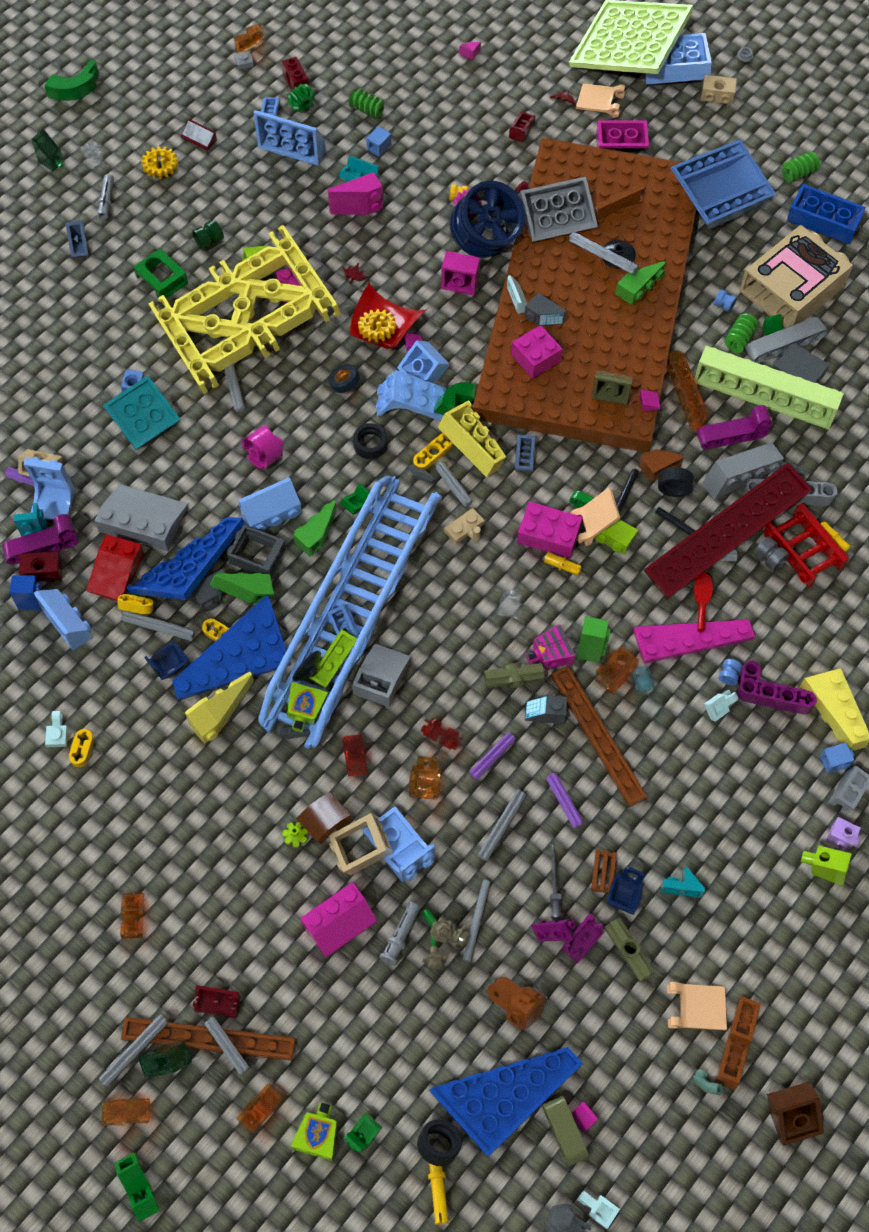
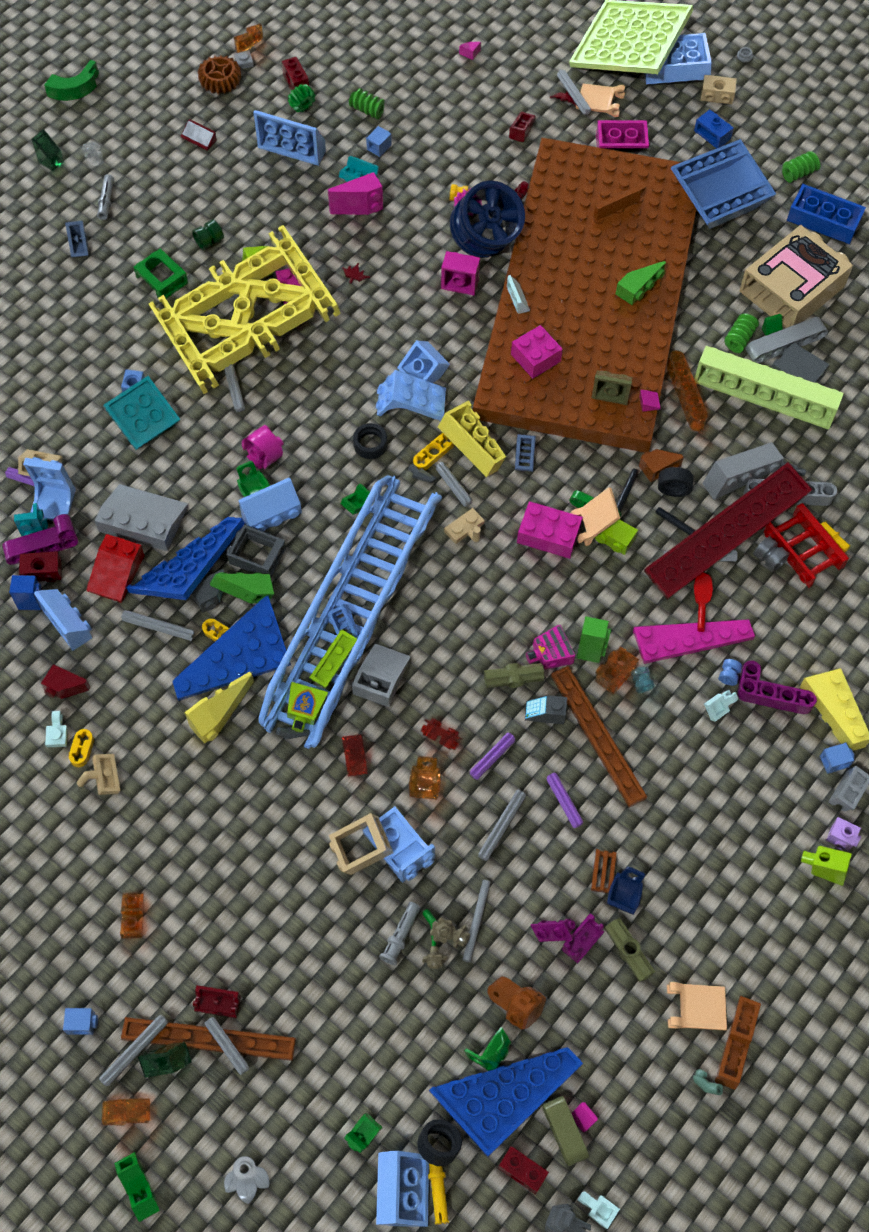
(63, 683): none -> dark red slope
(80, 1021): none -> medium blue brick
(104, 773): none -> tan plate
(135, 604): yellow beam -> none
(151, 164): yellow gear -> none
(167, 660): dark blue piece -> none
(219, 74): none -> dark orange gear
(246, 1182): none -> light grey plate
(251, 482): none -> green piece
(260, 1108): clear orange slope -> none
(271, 106): medium blue slope -> none
(295, 834): lime plant -> none
(307, 667): black dish -> none
(315, 531): bright green slope -> none
(317, 1134): torso -> none
(324, 817): reddish brown slope -> none
(338, 920): dark pink slope -> none
(344, 378): black wheel -> none
(372, 301): red piece -> none
(377, 325): yellow gear -> none
(402, 1189): none -> light blue slope
(410, 339): dark pink slope -> none
(455, 394): green brick -> none
(494, 1052): none -> green piece
(509, 603): clear bracket -> none
(523, 1170): none -> dark red brick
(544, 311): dark grey slope -> none
(555, 898): flat silver sword -> none
(558, 209): light grey slope -> none
(562, 563): yellow axle -> none
(574, 92): none -> light grey axle
(604, 253): flat silver axle -> none
(621, 248): black dish -> none
(688, 886): teal slope -> none
(713, 129): none -> blue brick
(725, 300): medium blue wheel -> none
(736, 431): magenta beam -> none
(796, 1113): reddish brown slope -> none

